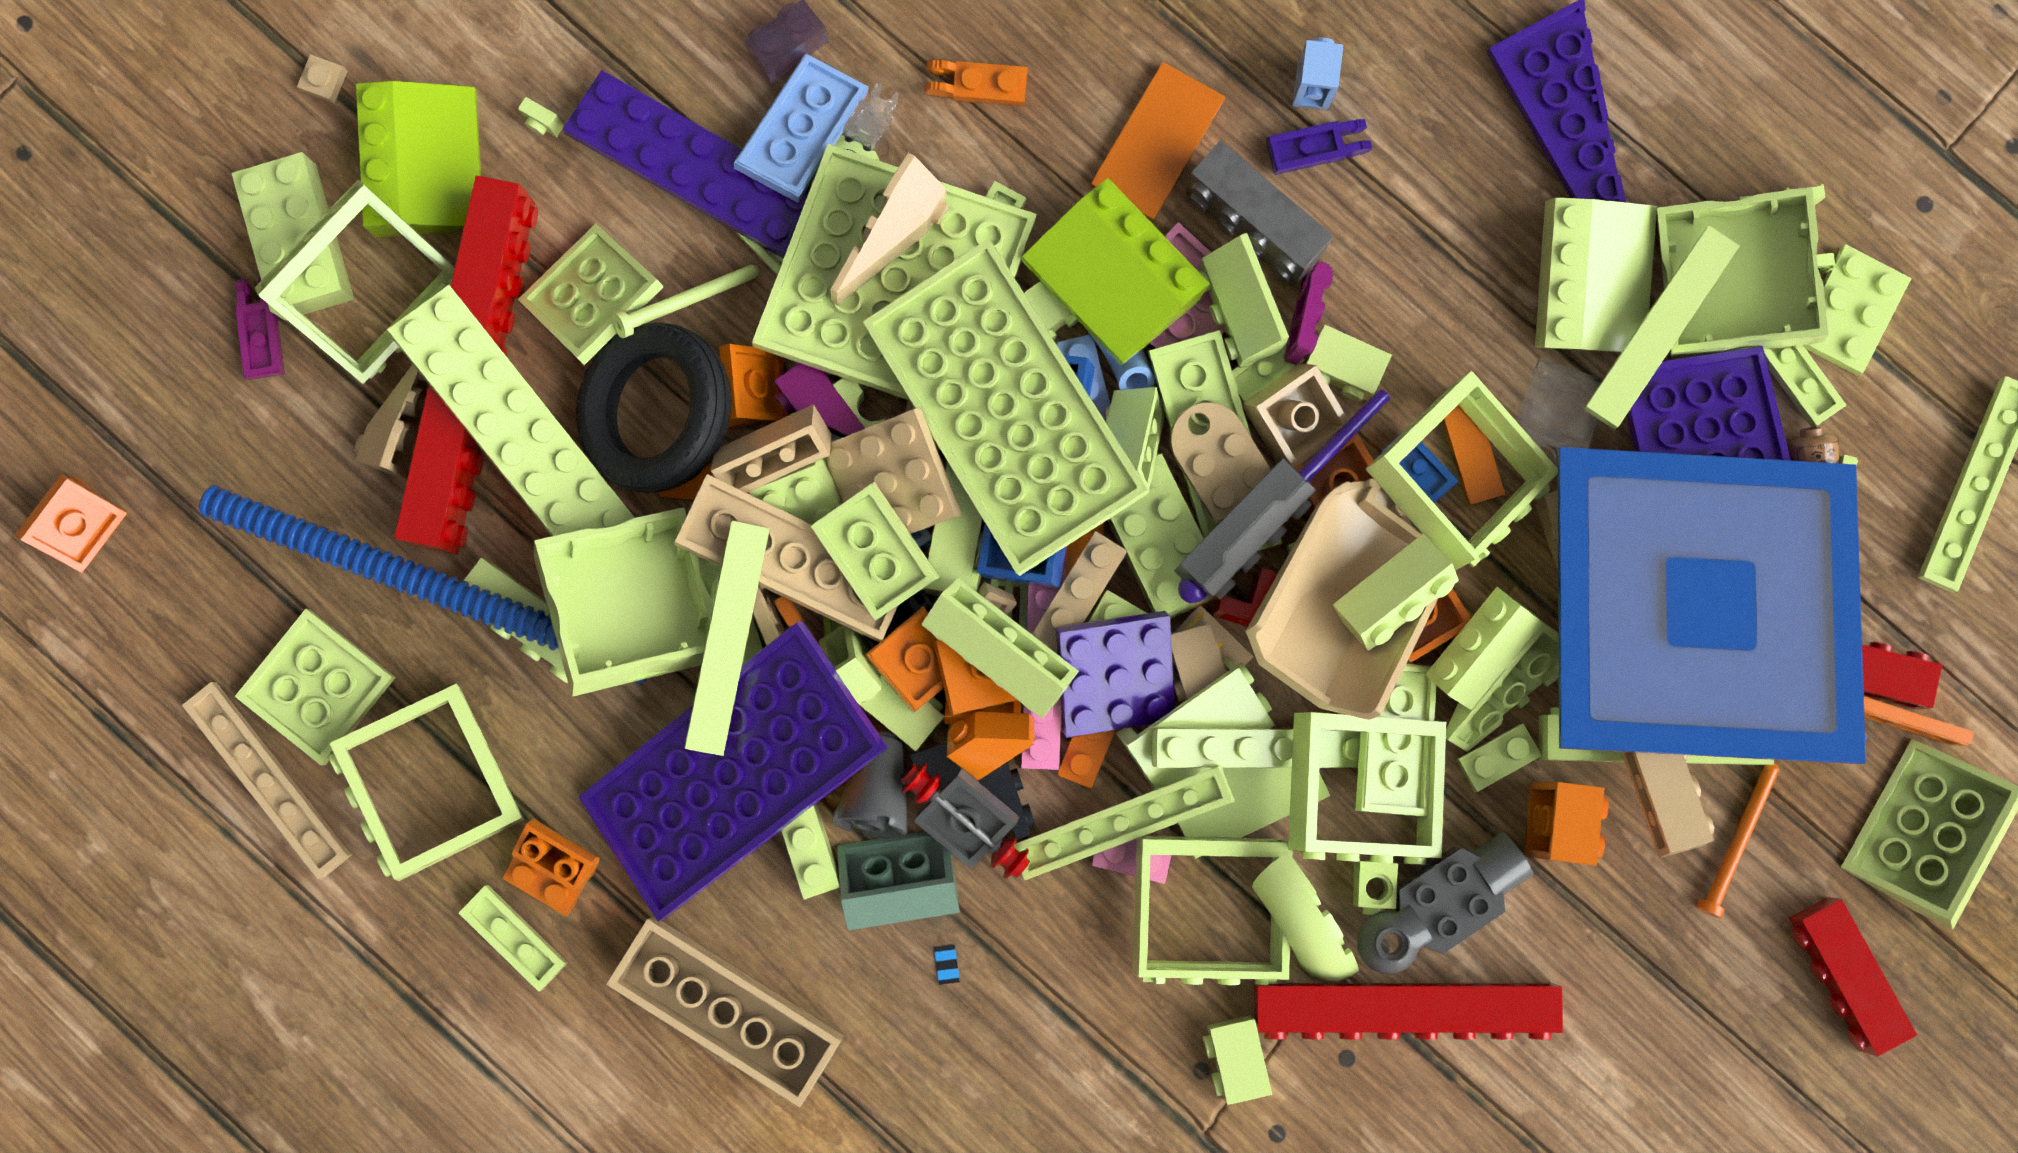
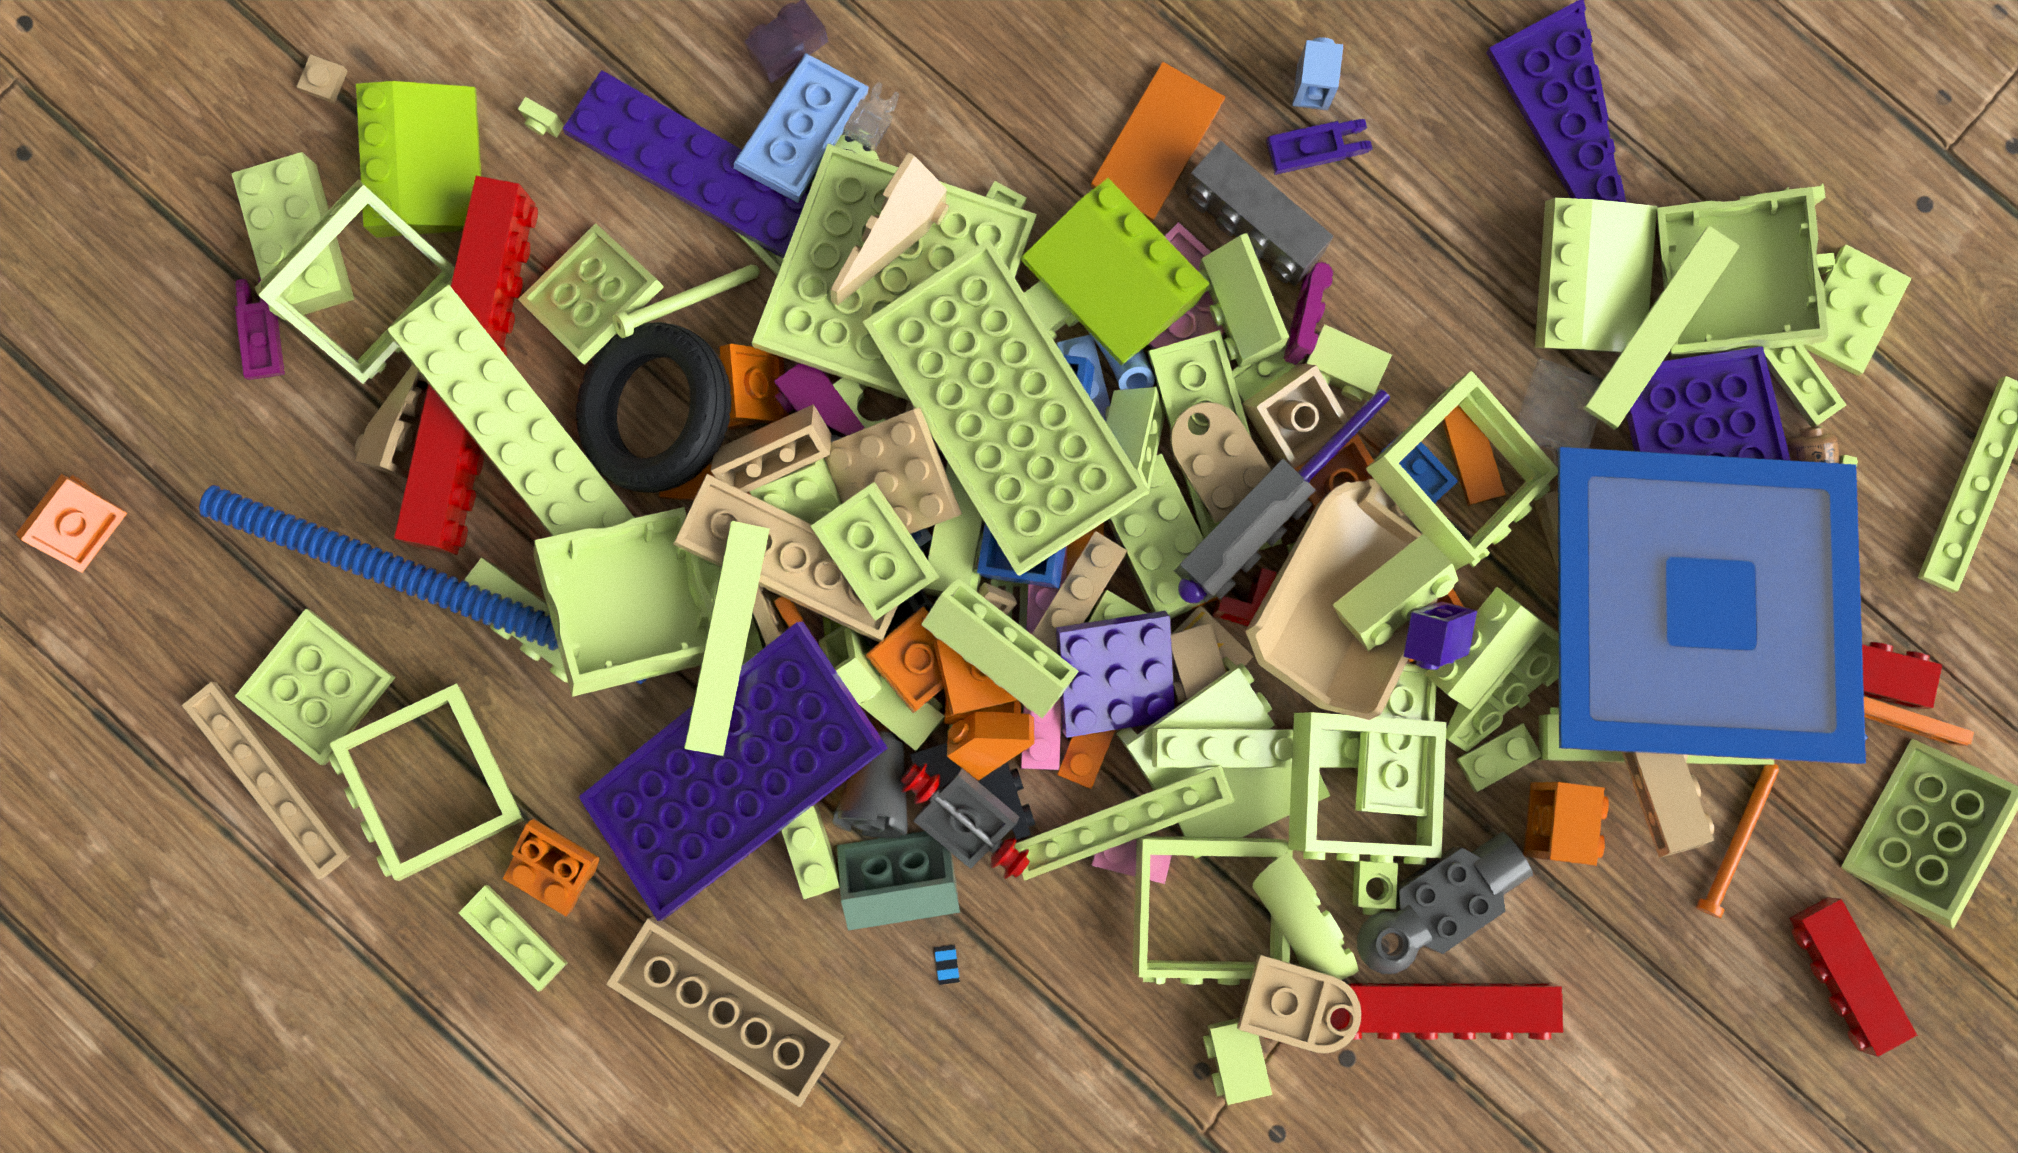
(979, 82): orange hinge -> none
(1296, 1006): none -> tan plate
(1439, 634): none -> dark purple brick

